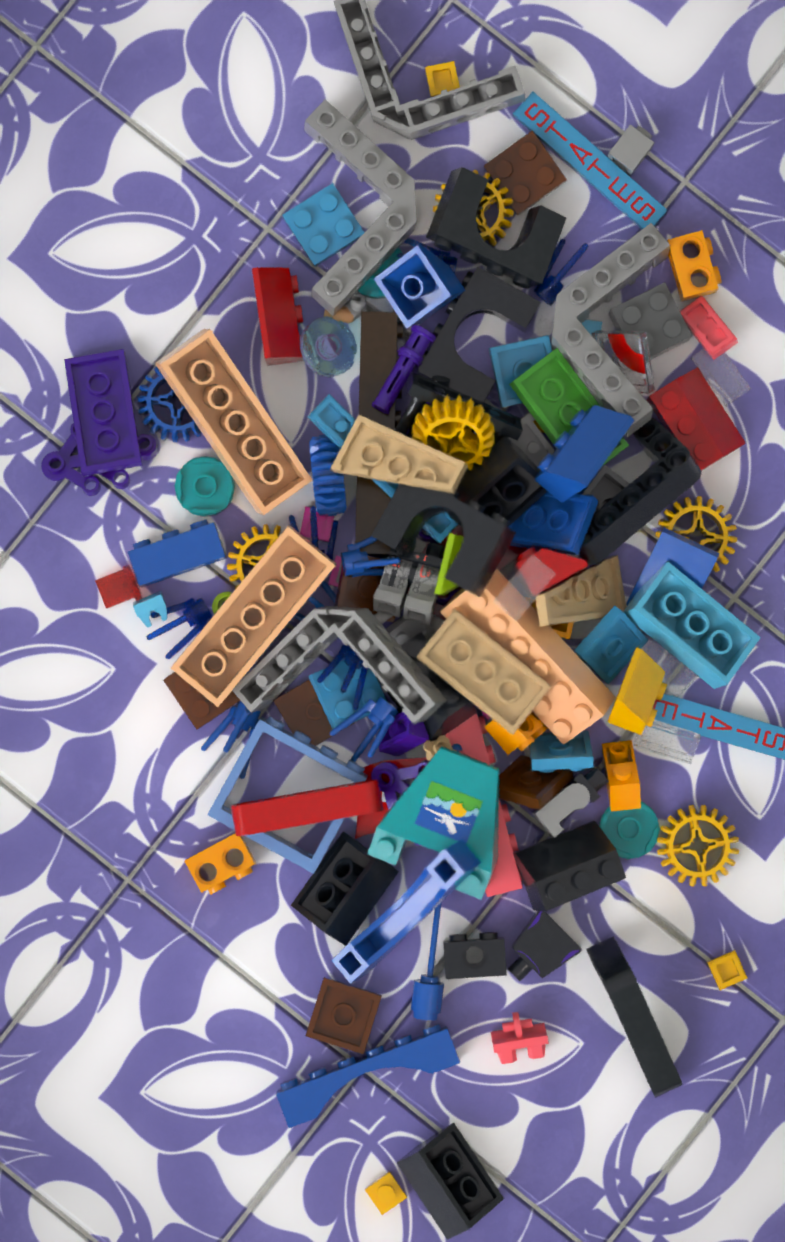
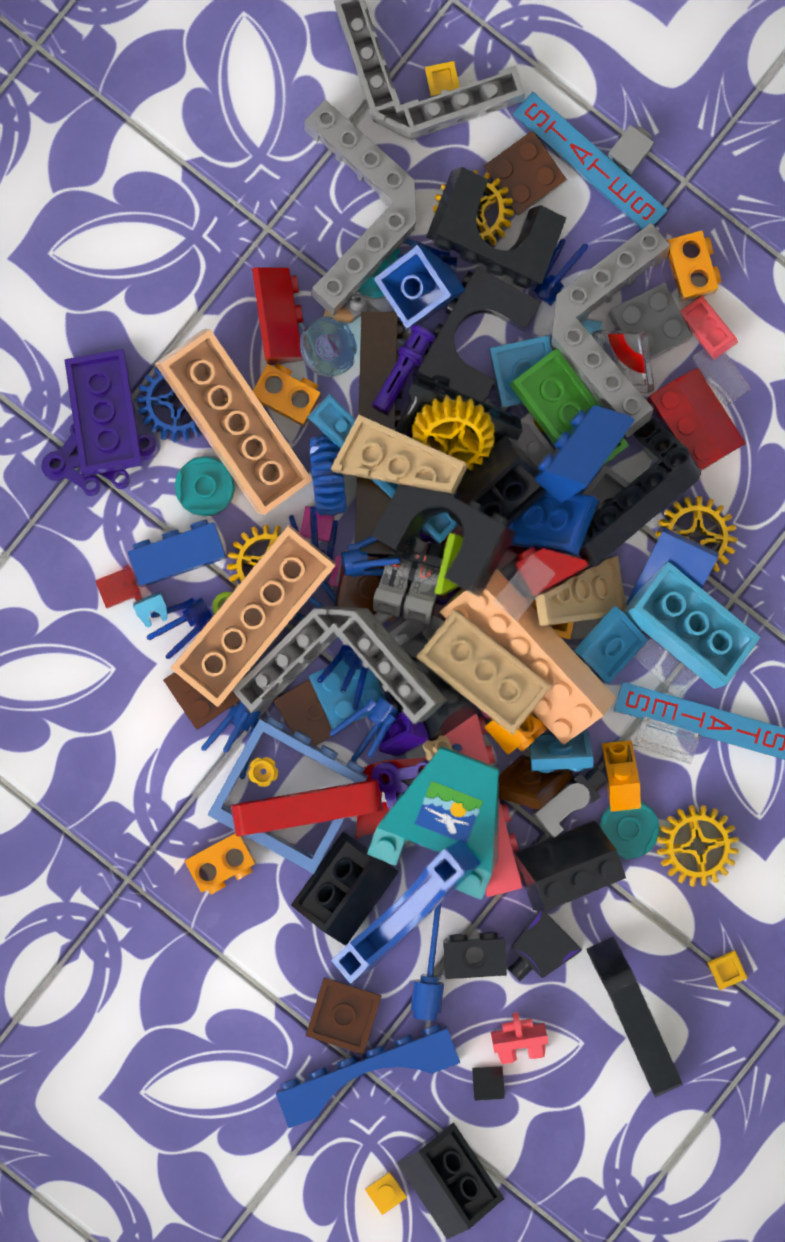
(255, 775): none -> yellow plate
(282, 401): none -> light orange brick
(323, 225): dark azure plate -> none
(488, 1083): none -> black slope
(638, 693): yellow slope -> none

